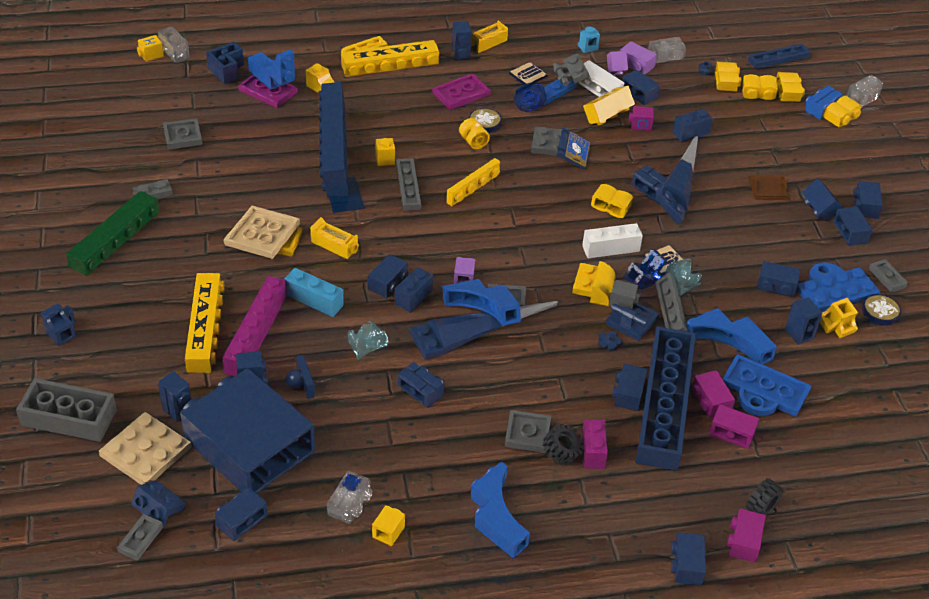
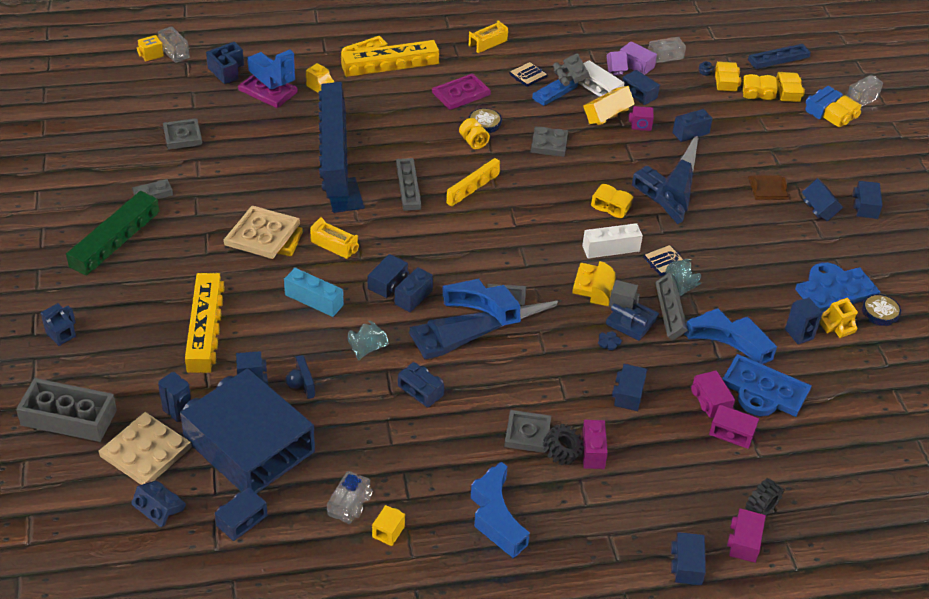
(140, 537): dark grey plate -> none
(256, 322): magenta brick -> none
(385, 152): yellow brick -> none
(461, 40): dark blue brick -> none
(464, 269): medium lavender brick -> none
(530, 97): clear blue tile -> none
(573, 148): piece -> none
(589, 36): dark azure brick -> none
(647, 272): clear blue brick -> none
(666, 399): dark blue brick -> none
(778, 279): dark blue brick -> none
(852, 226): dark blue brick -> none
(888, 275): dark grey plate -> none

